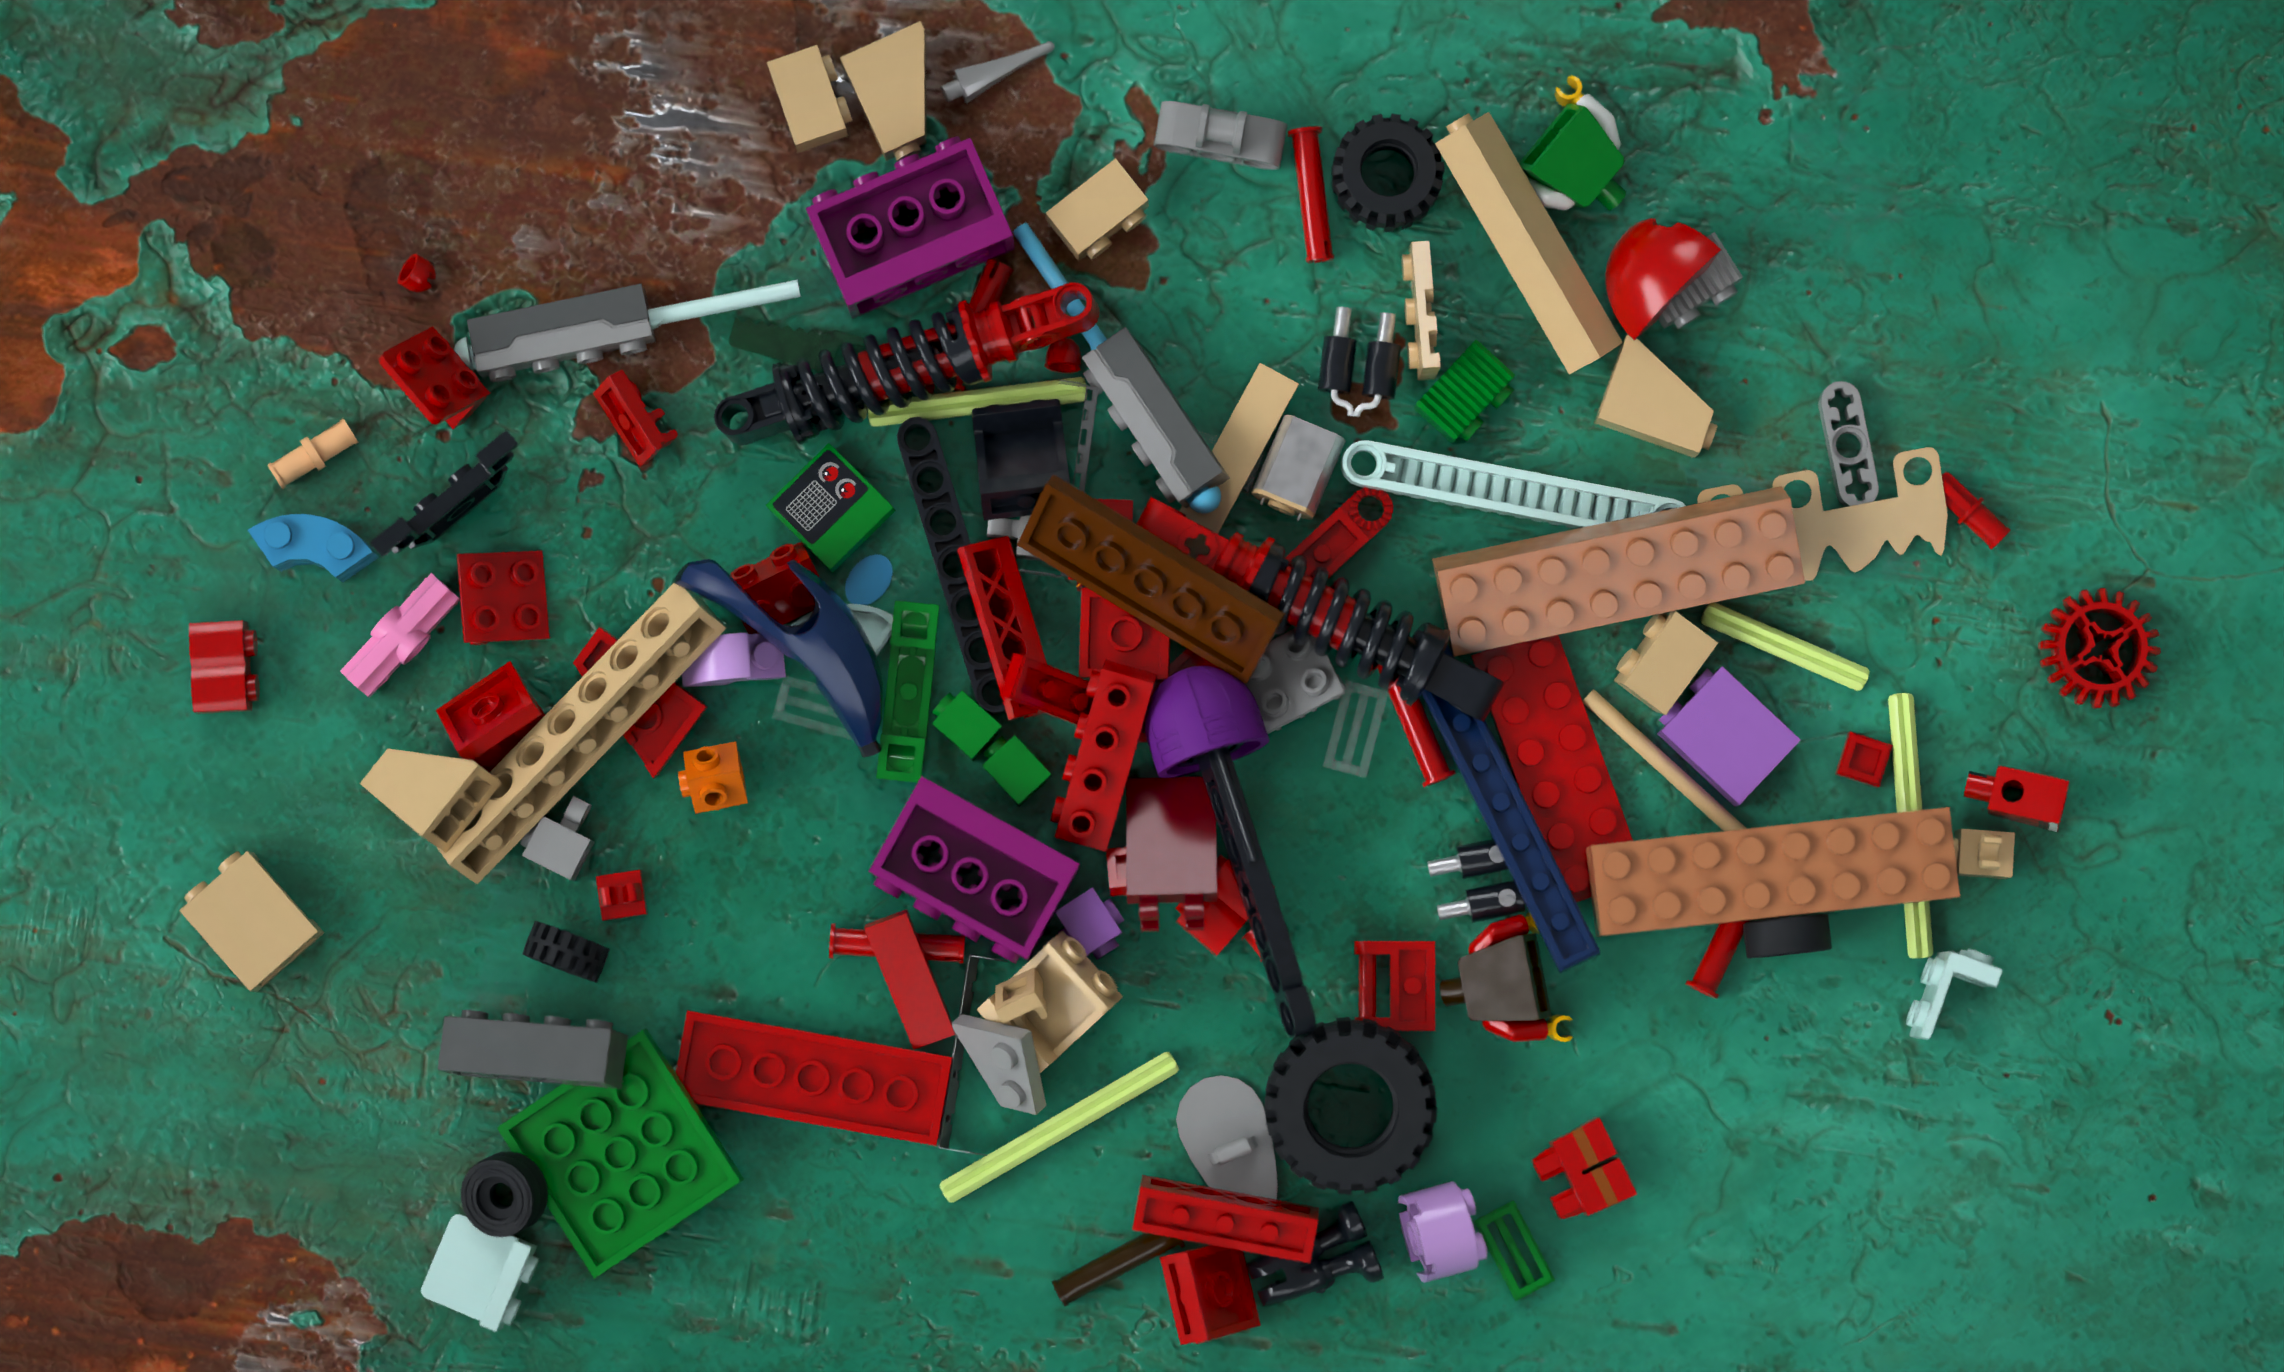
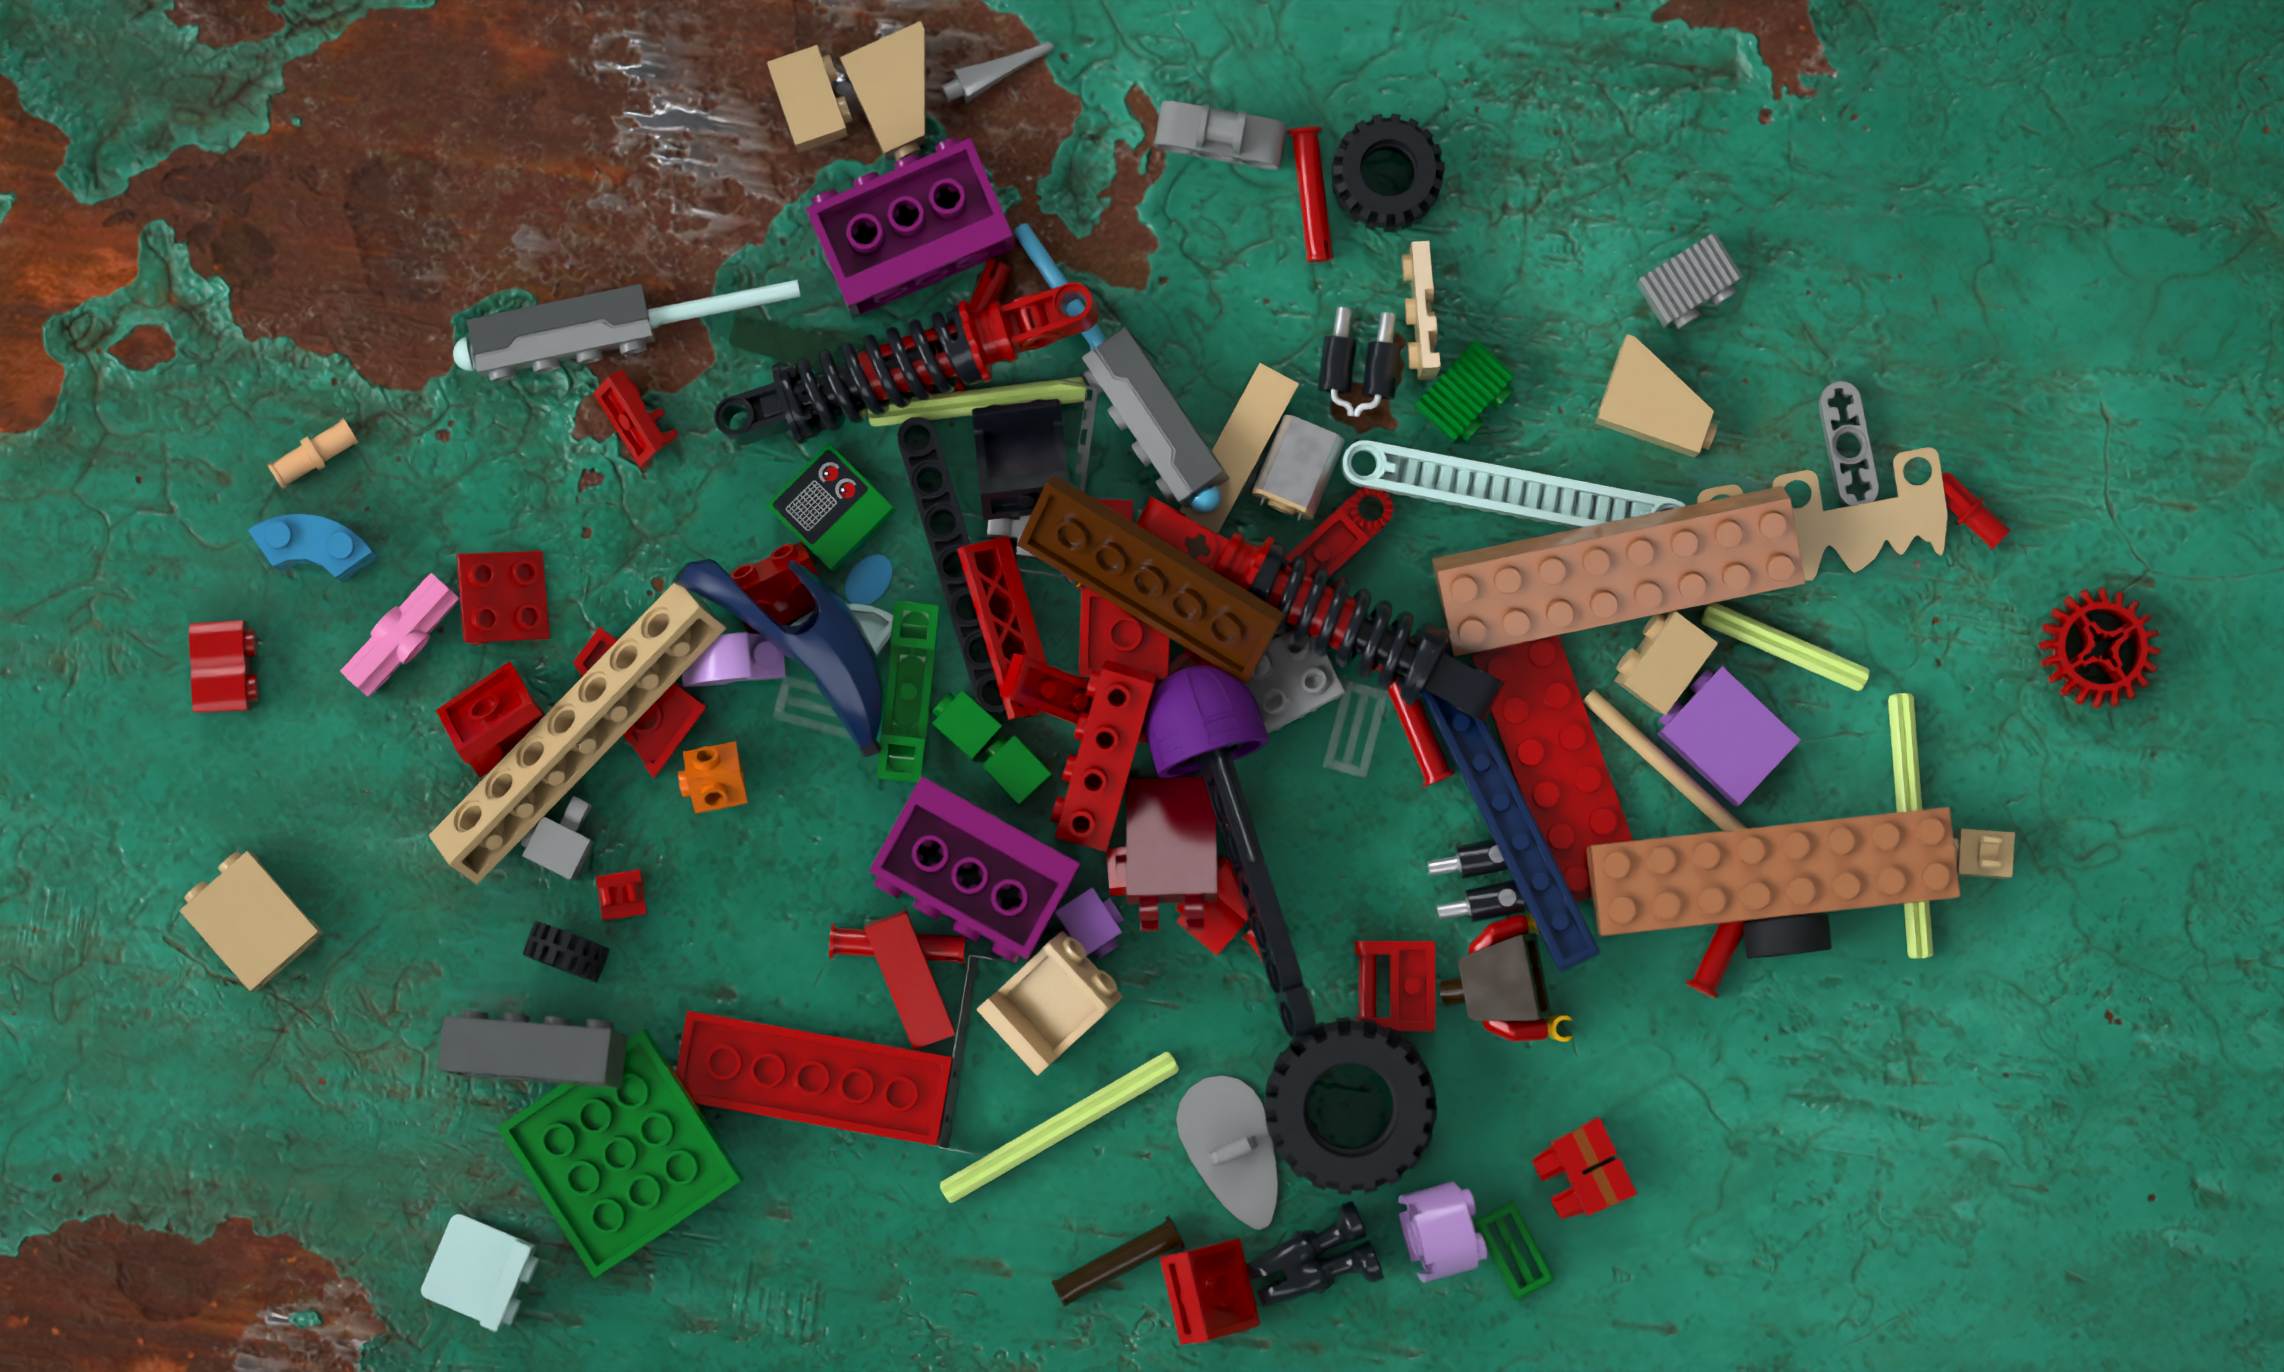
(415, 274): red hinge -> none
(431, 792): tan slope -> none
(434, 378): red bracket -> none
(440, 513): black wing -> none
(481, 1202): black tyre -> none
(1005, 1061): light grey wing -> none
(1020, 996): tan tile -> none
(1063, 356): red hinge -> none
(1098, 211): tan brick -> none
(1226, 1219): red fence -> none
(1528, 241): tan brick -> none
(1576, 155): green torso -> none
(1652, 268): red brick -> none
(1863, 759): red tile -> none
(1937, 974): light aqua bracket -> none
(2041, 799): red torso -> none

